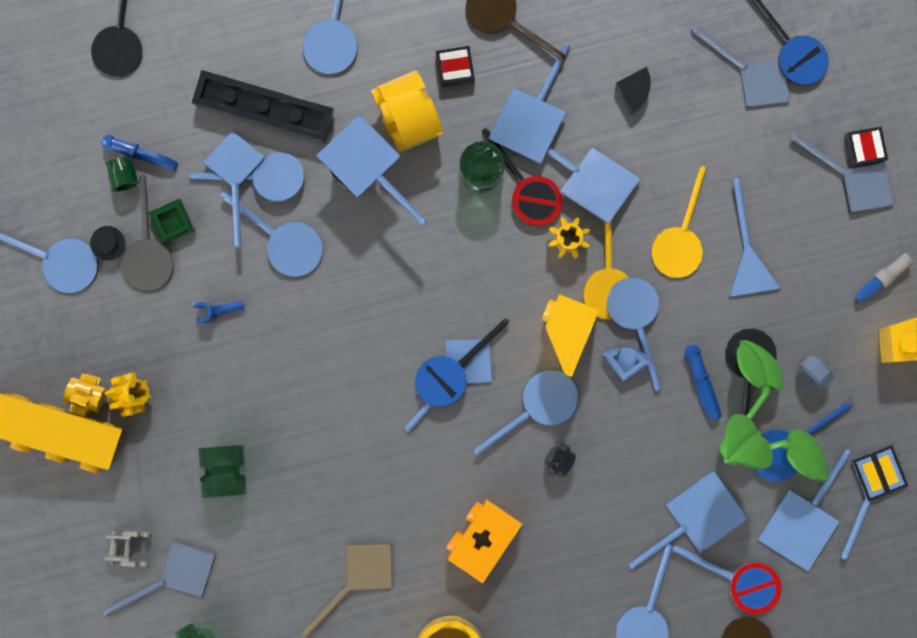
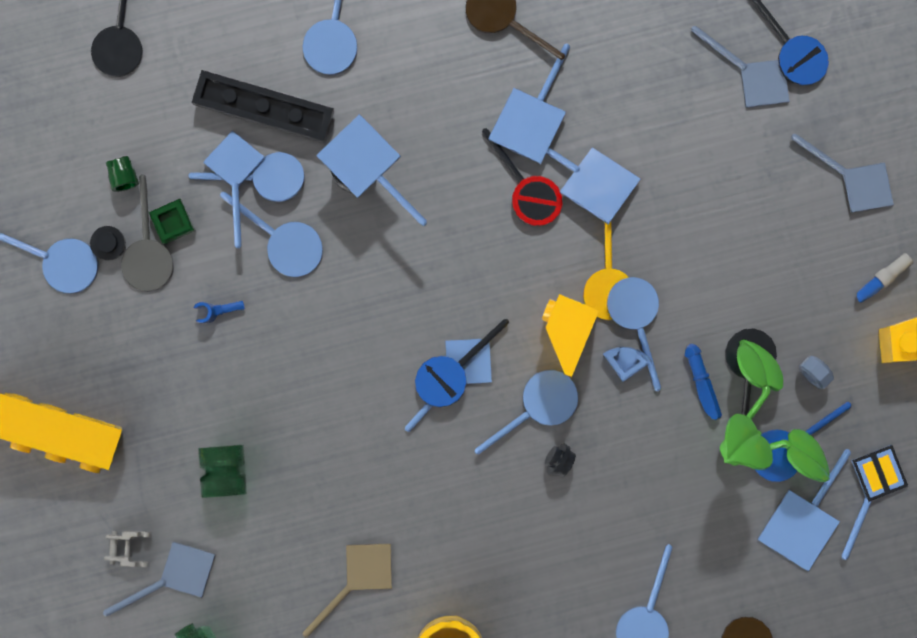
(85, 395): yellow gear -> none
(128, 394): yellow gear -> none
(134, 151): blue piece -> none
(407, 111): yellow brick -> none
(455, 66): tile -> none
(481, 167): clear green wheel -> none
(481, 560): light orange brick -> none
(578, 236): yellow gear -> none
(635, 89): black tile -> none
(677, 249): yellow piece -> none
(704, 513): medium blue piece -> none
(751, 273): medium blue piece -> none
(752, 587): piece -> none
(866, 147): tile -> none

